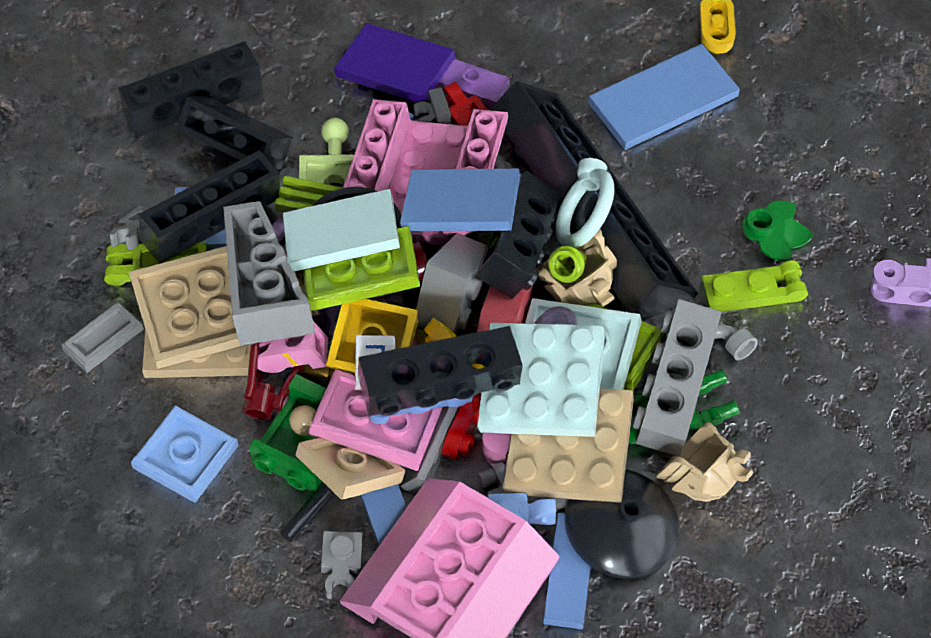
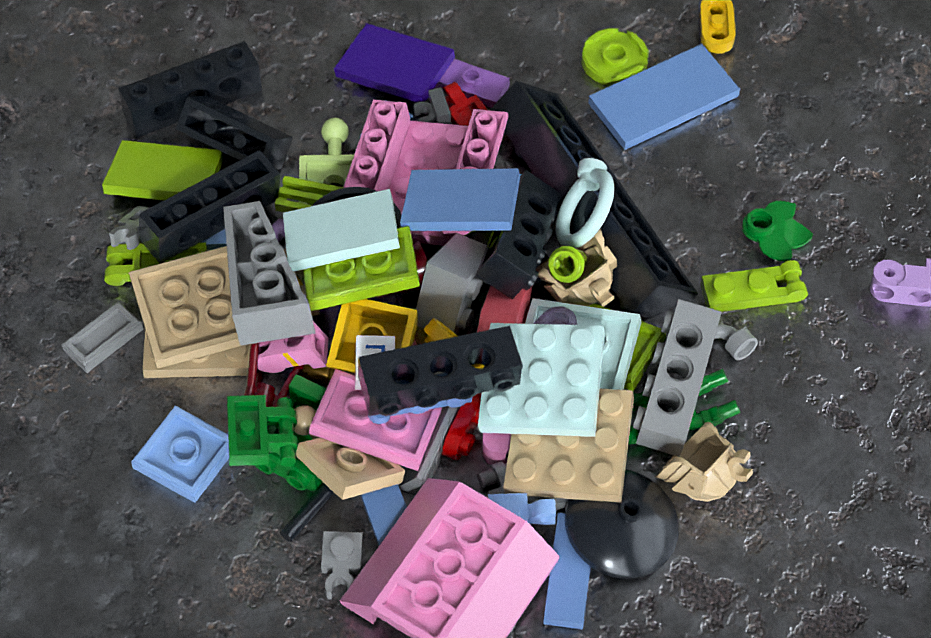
(158, 169): none -> lime tile
(248, 432): none -> green plate
(613, 56): none -> lime tile

